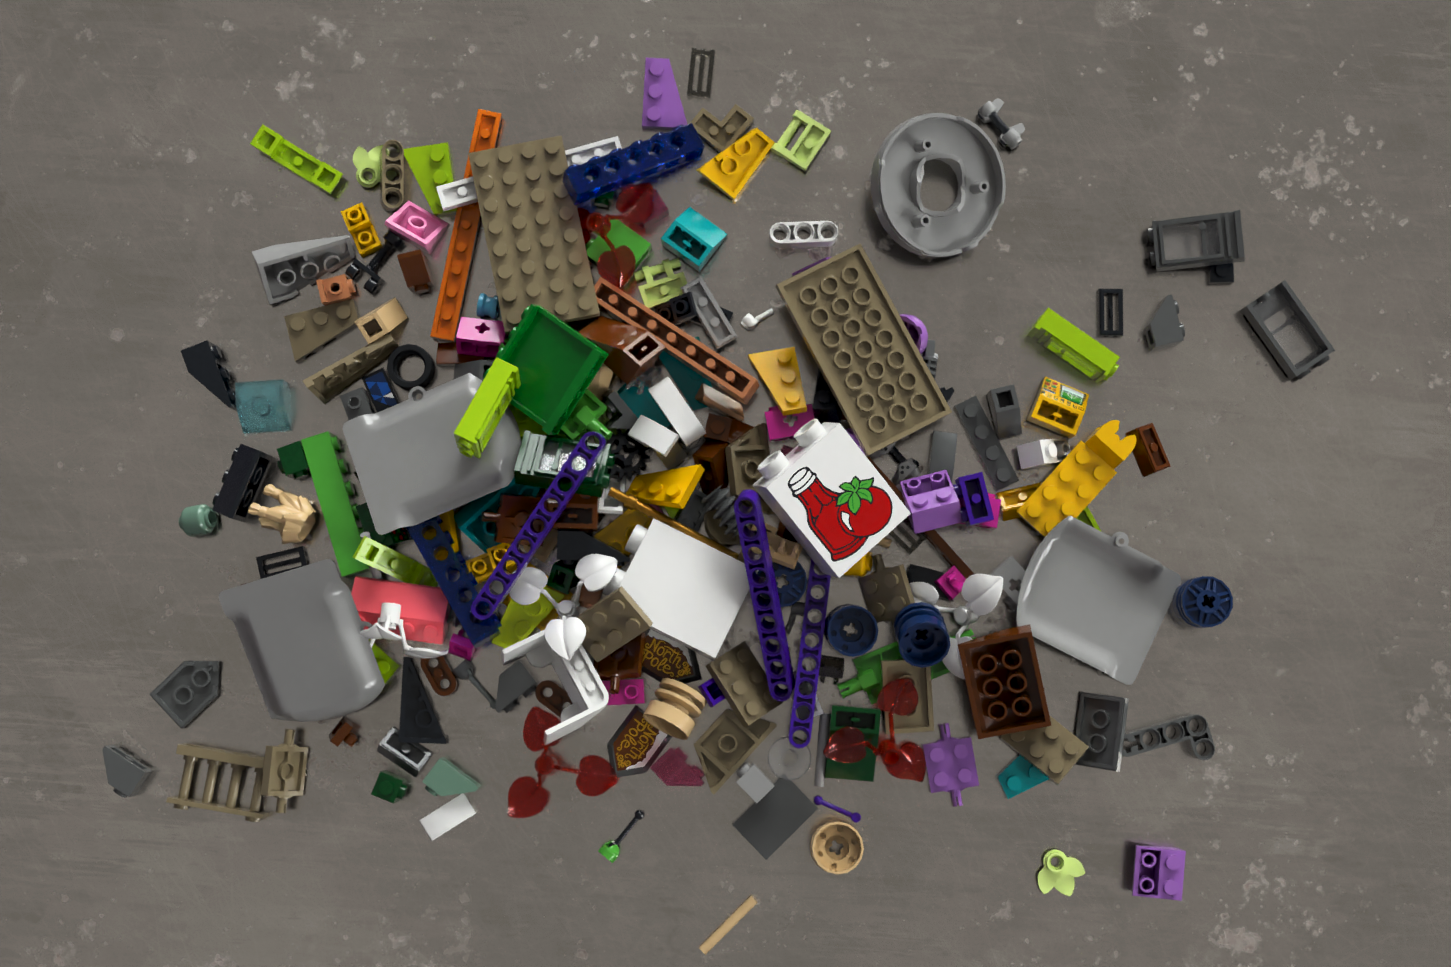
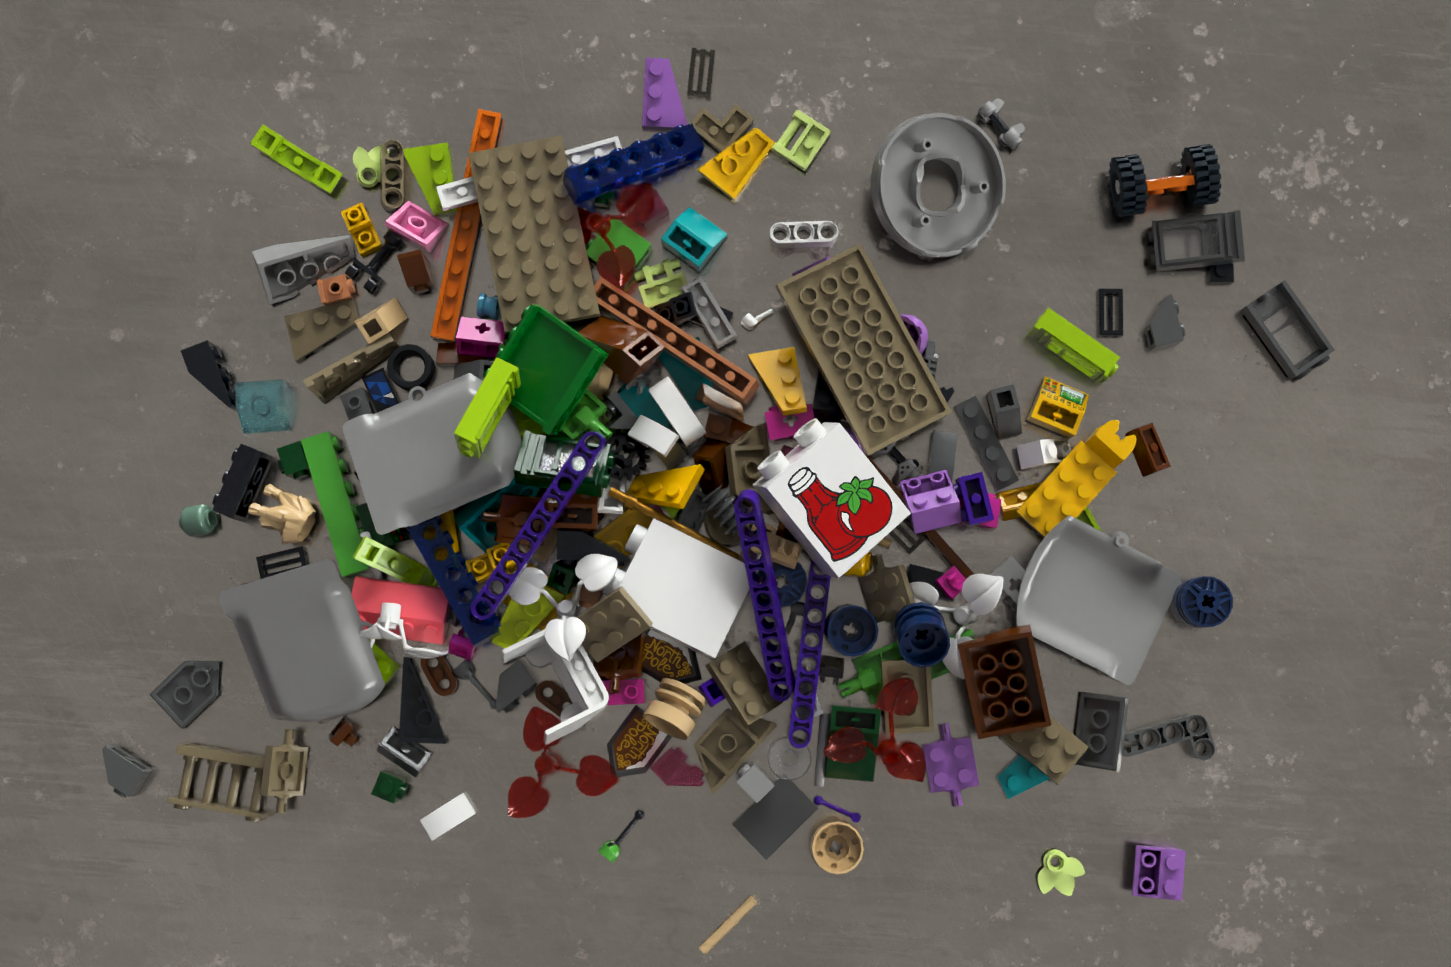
(448, 780): sand green slope -> none
(1198, 180): none -> black plate

